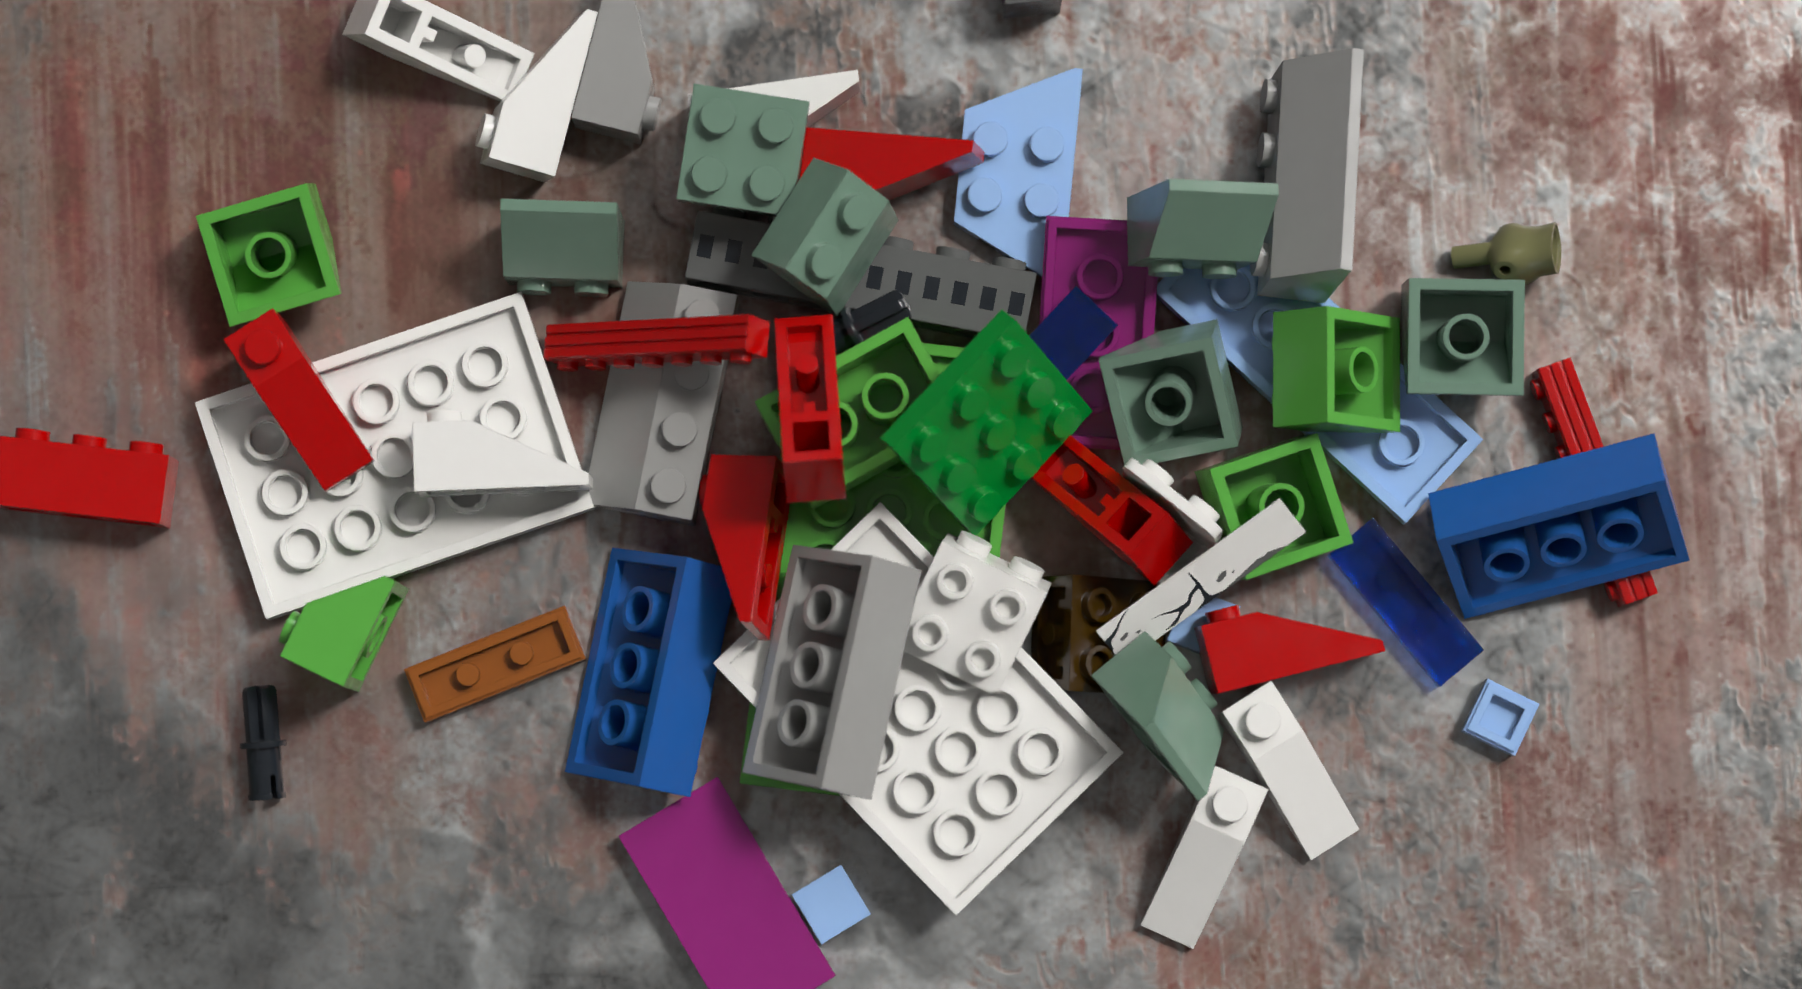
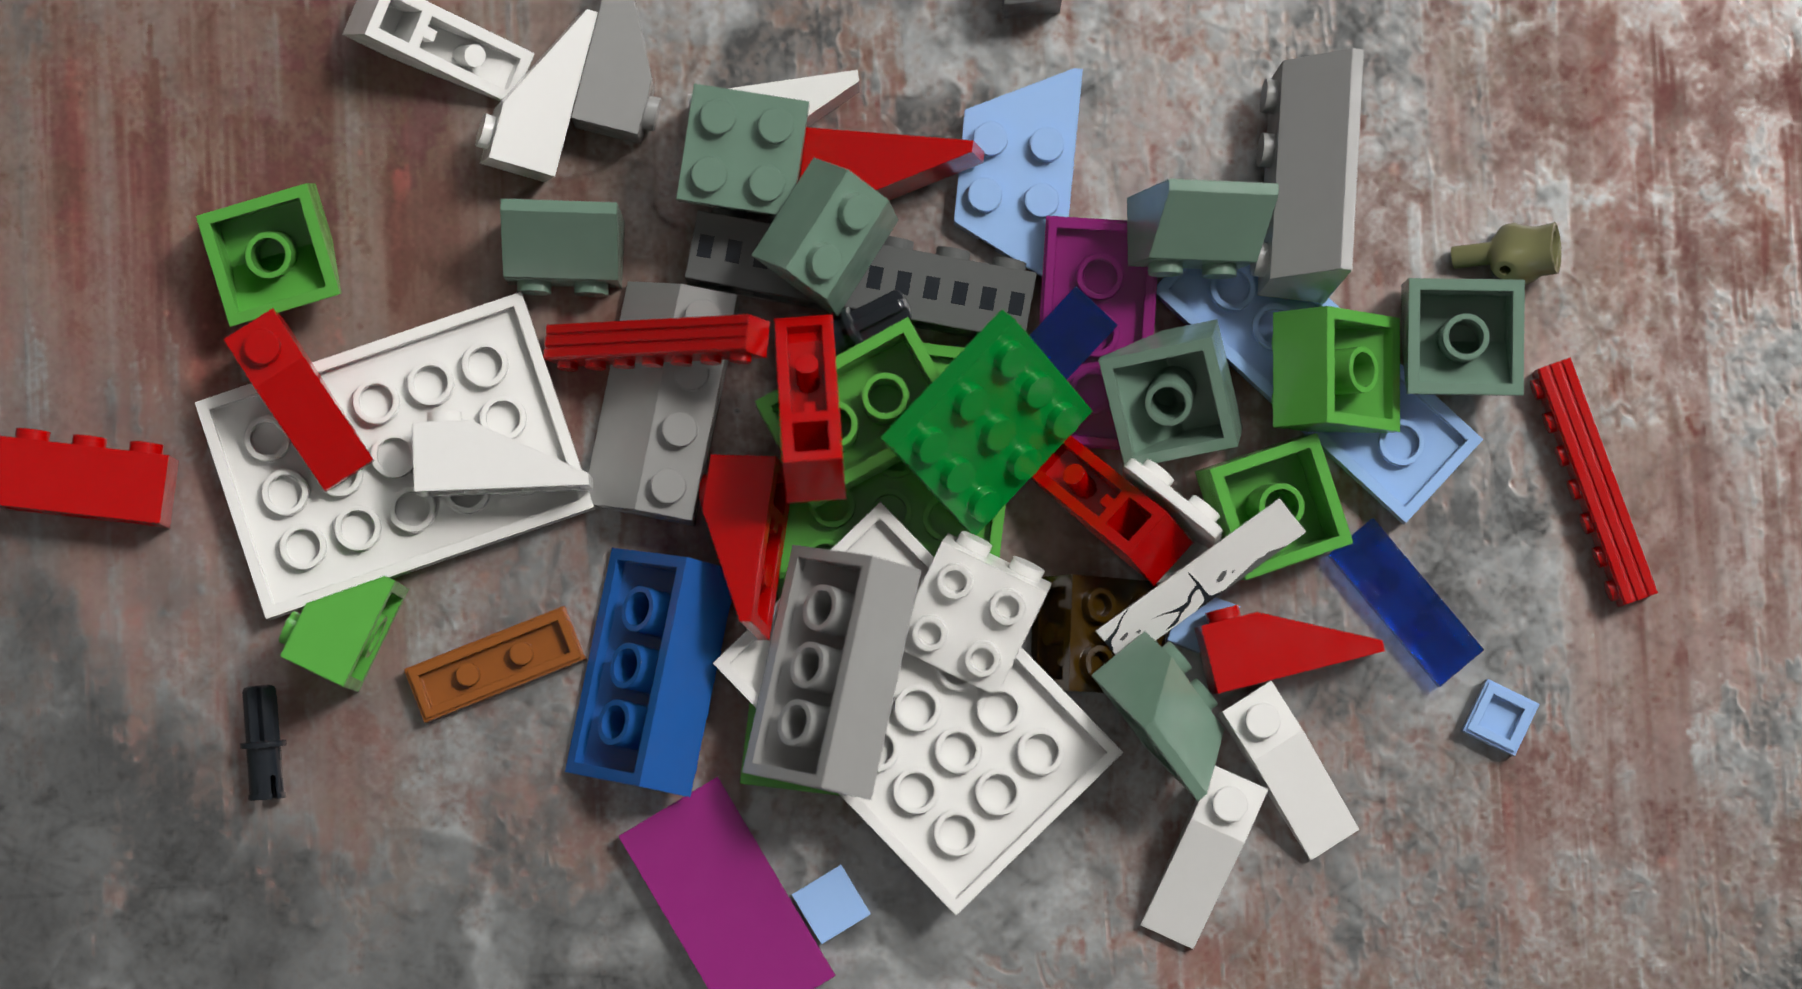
(1558, 526): blue slope -> none

